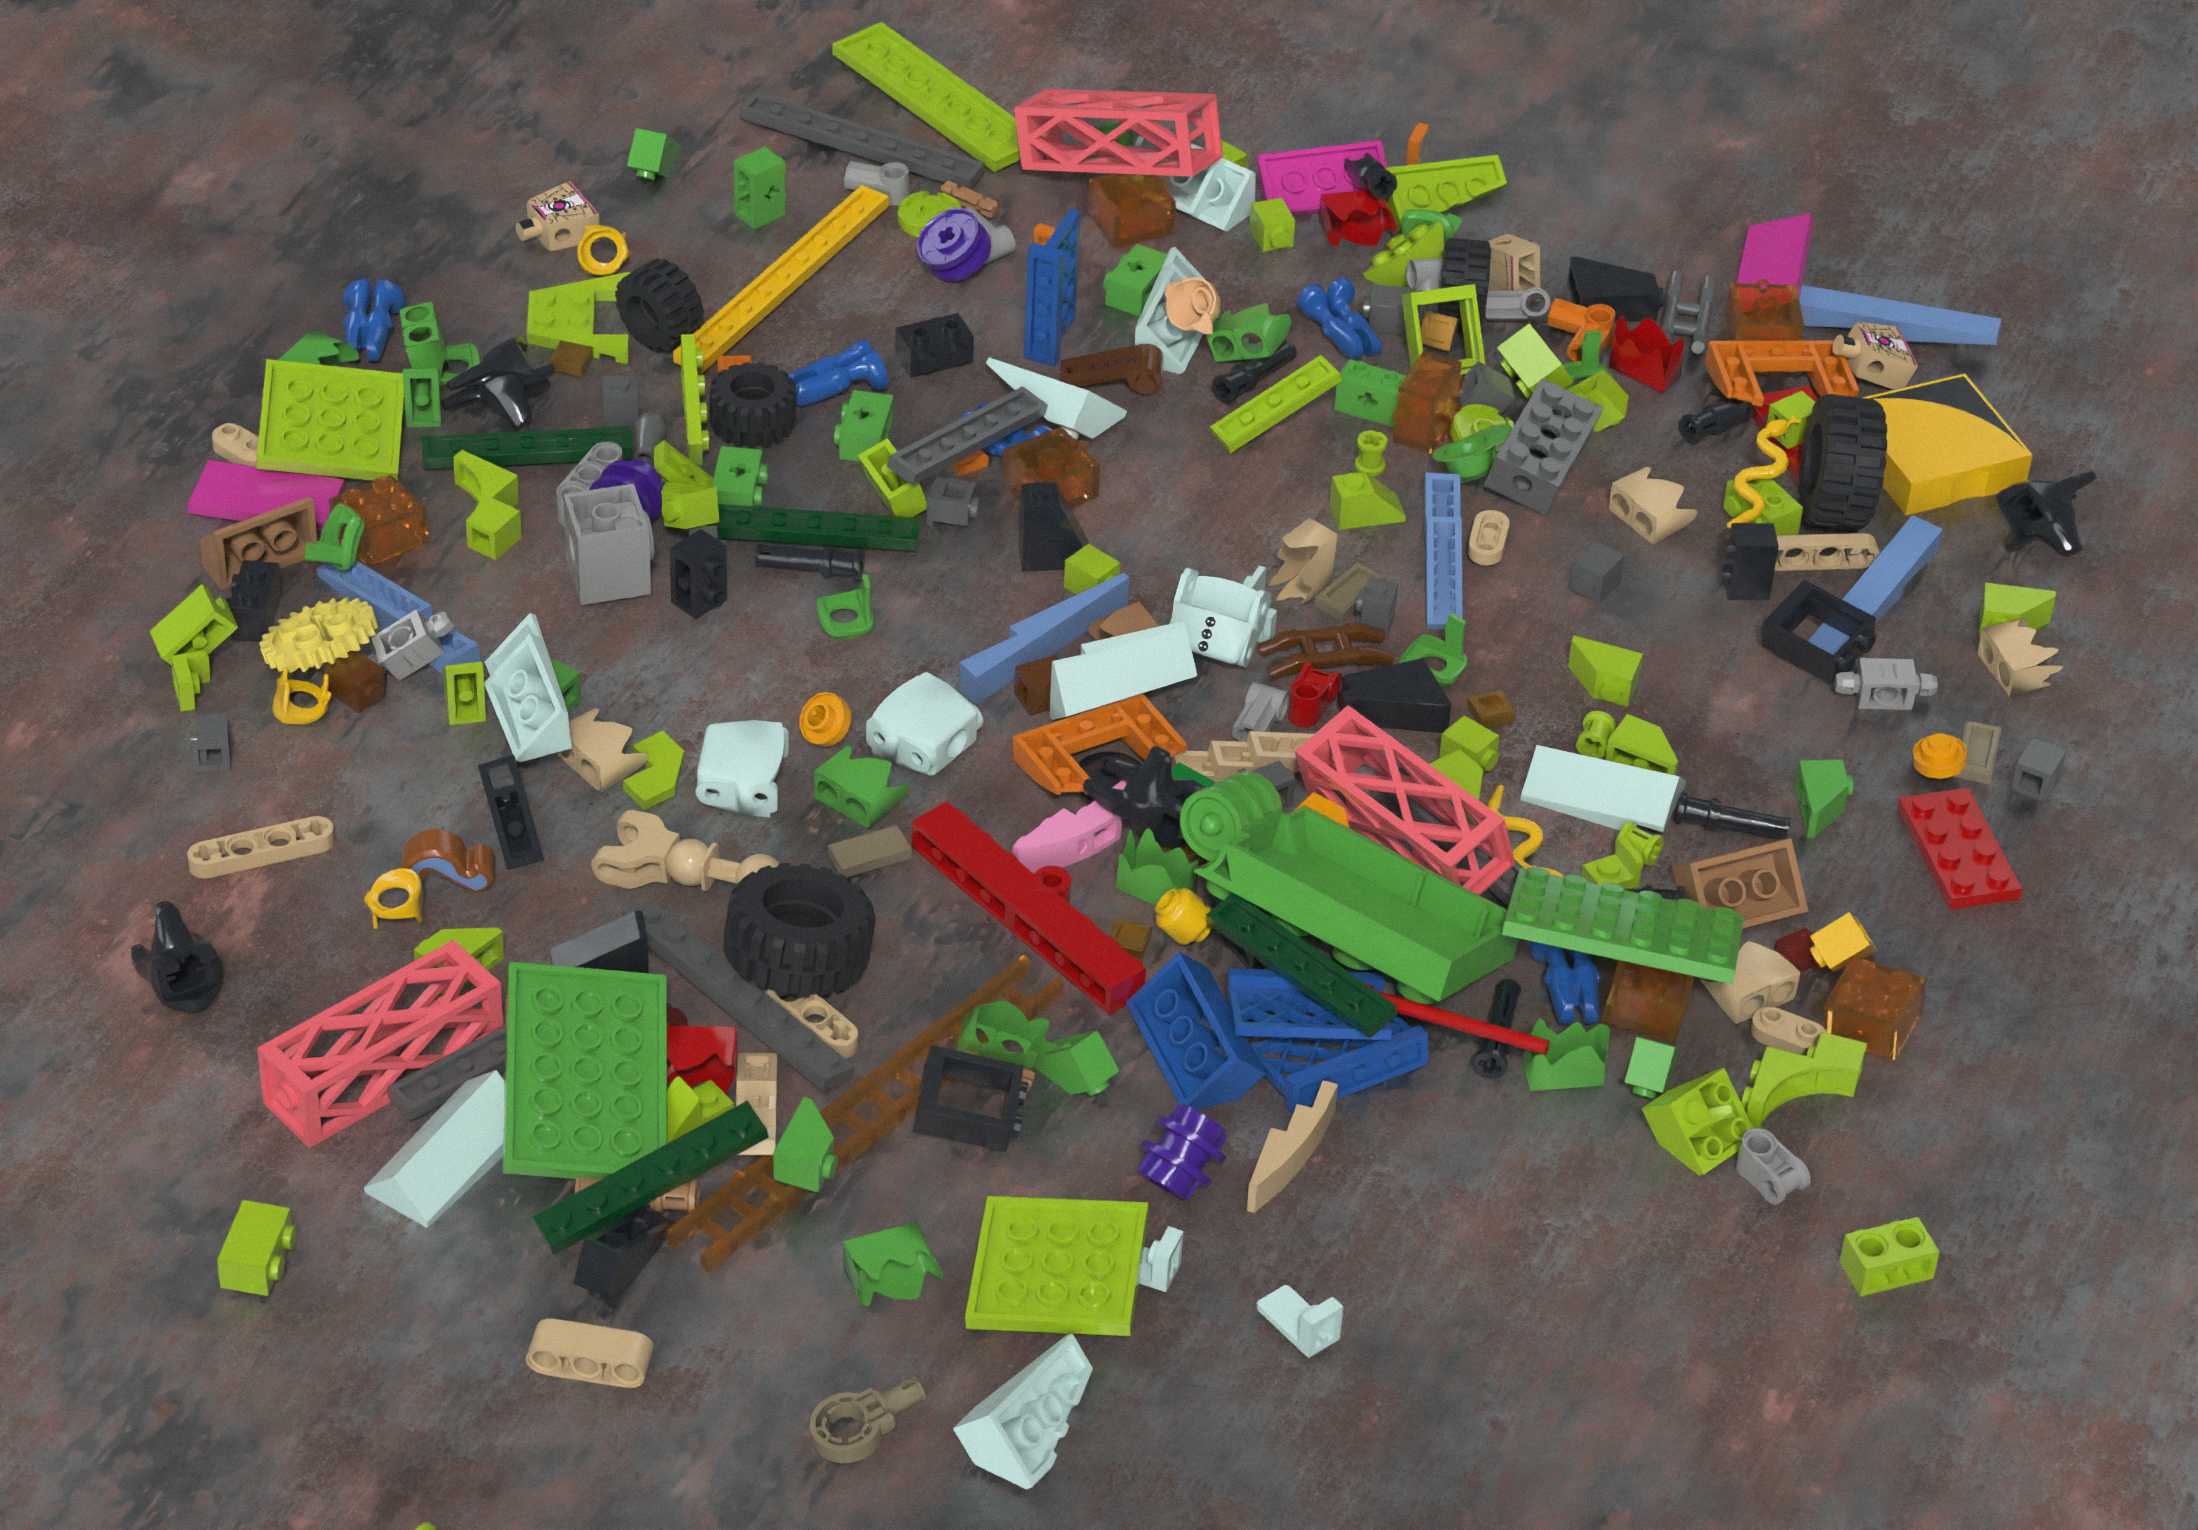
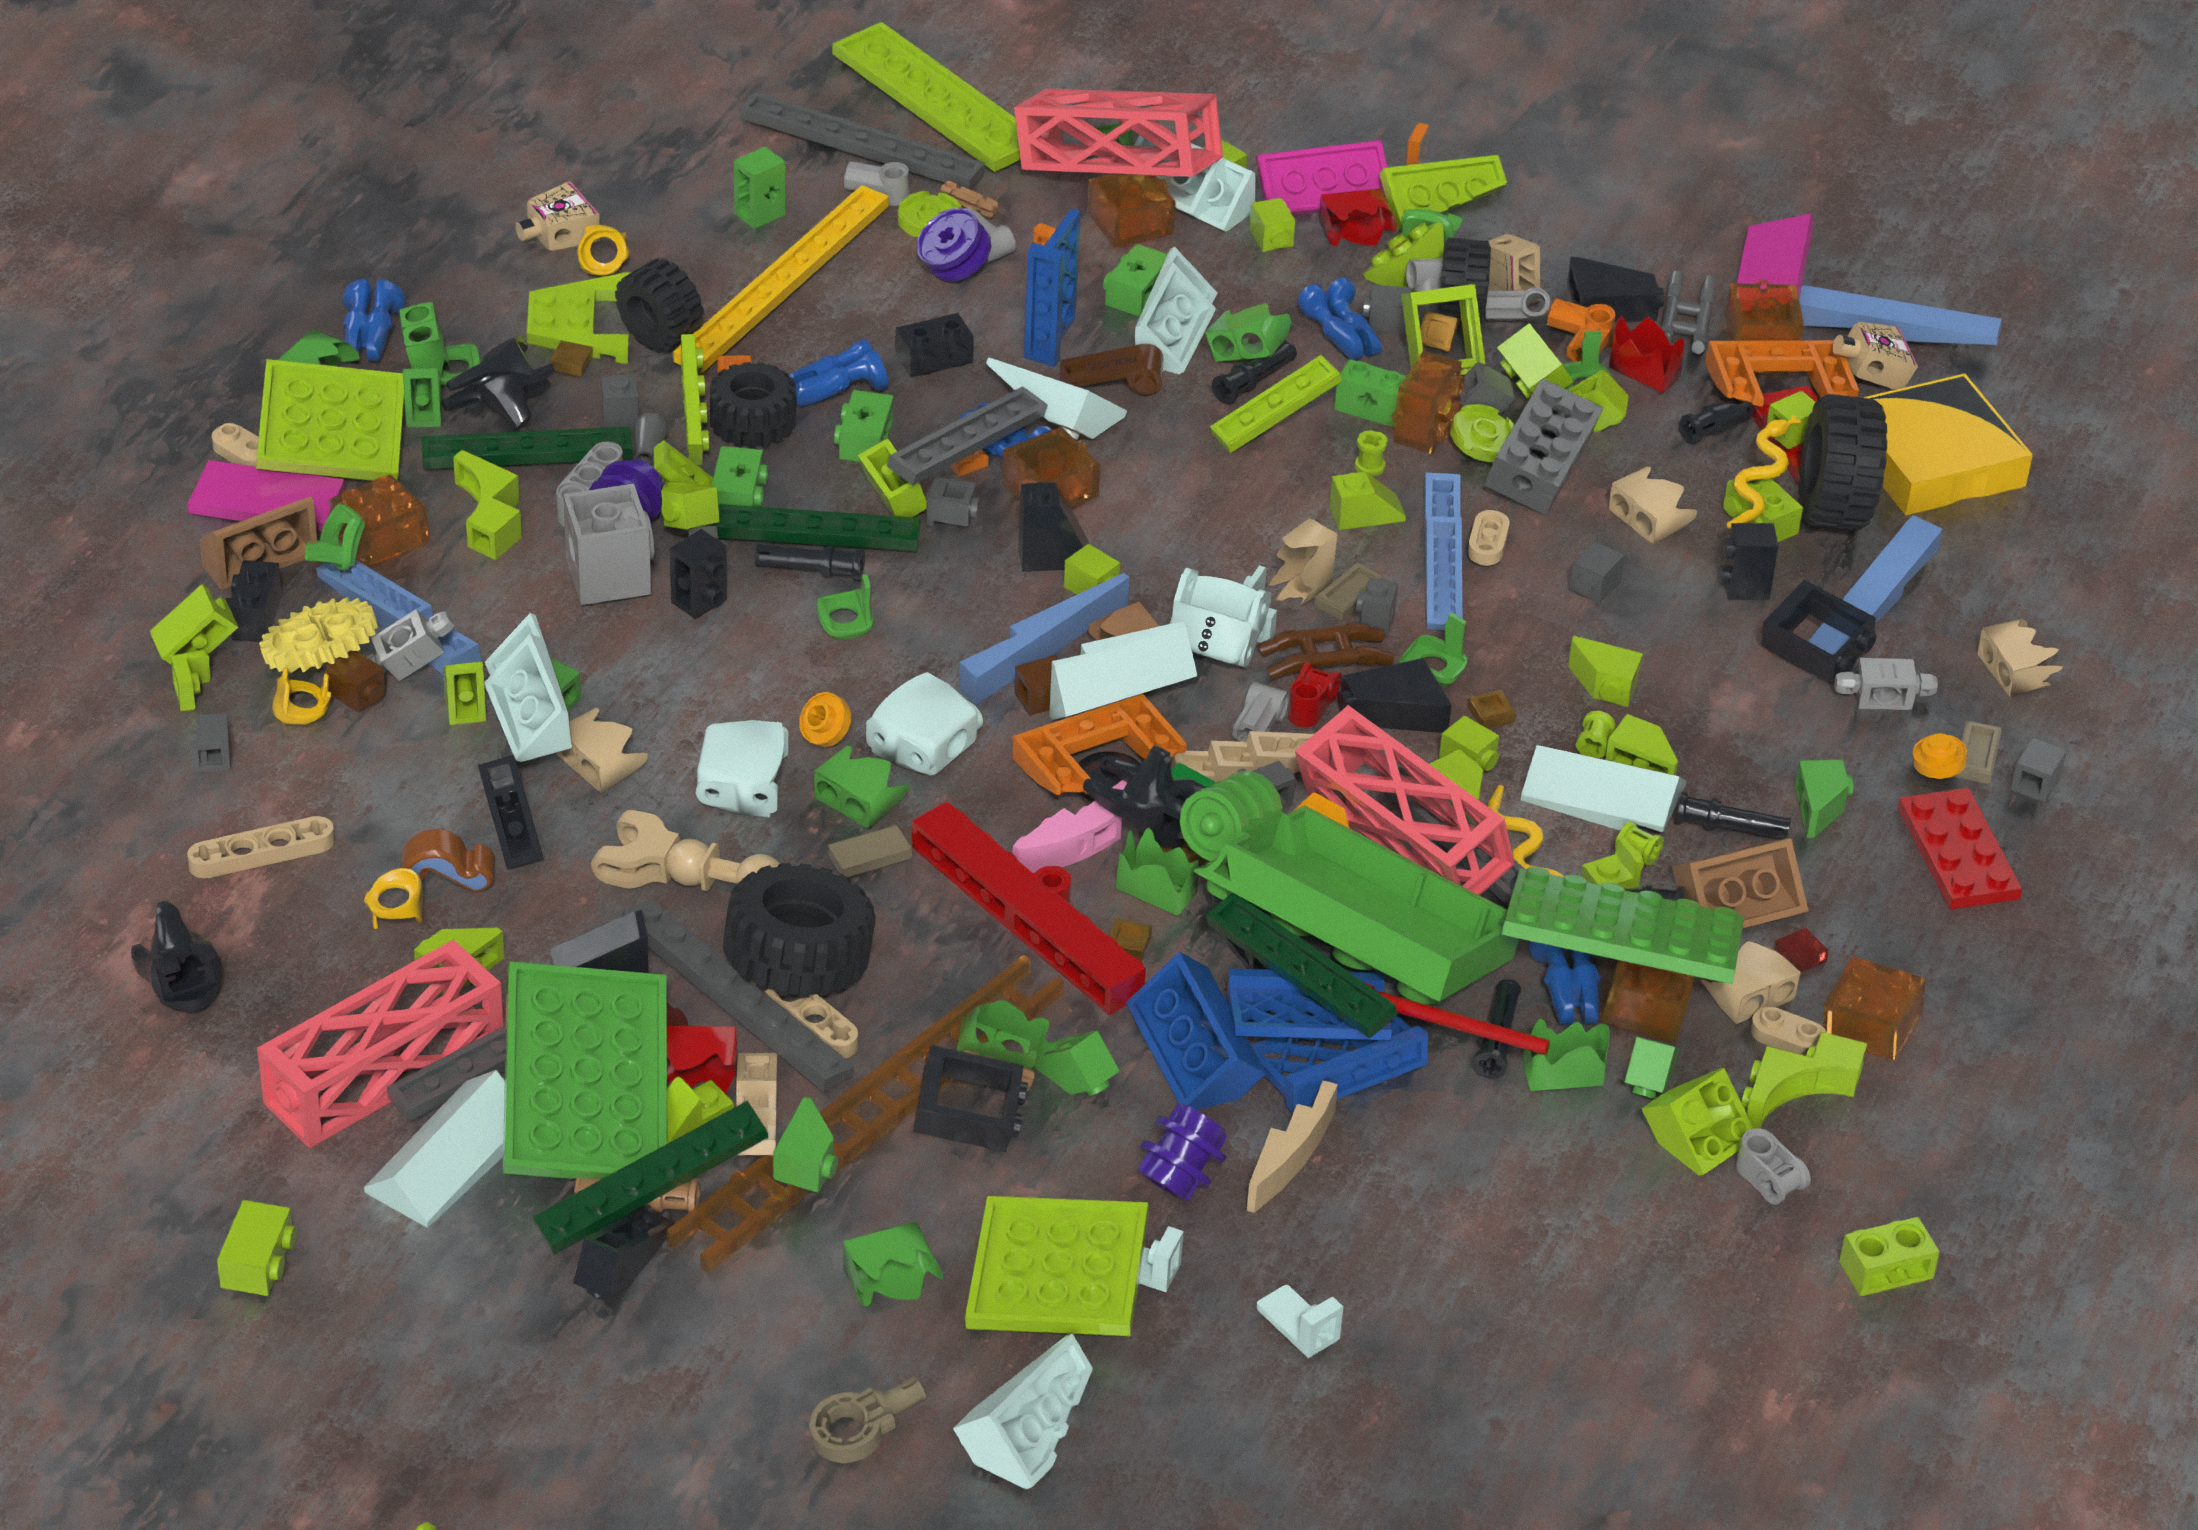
(589, 1353): tan beam -> none
(653, 154): bright green slope -> none
(662, 772): lime tile -> none
(1183, 916): yellow head -> none
(1192, 304): light nougat hat -> none
(1372, 176): black piece -> none
(1474, 454): bright green piece -> none
(1813, 544): tan beam -> none
(1840, 942): yellow slope -> none
(2009, 603): lime slope -> none
(2044, 510): black piece -> none

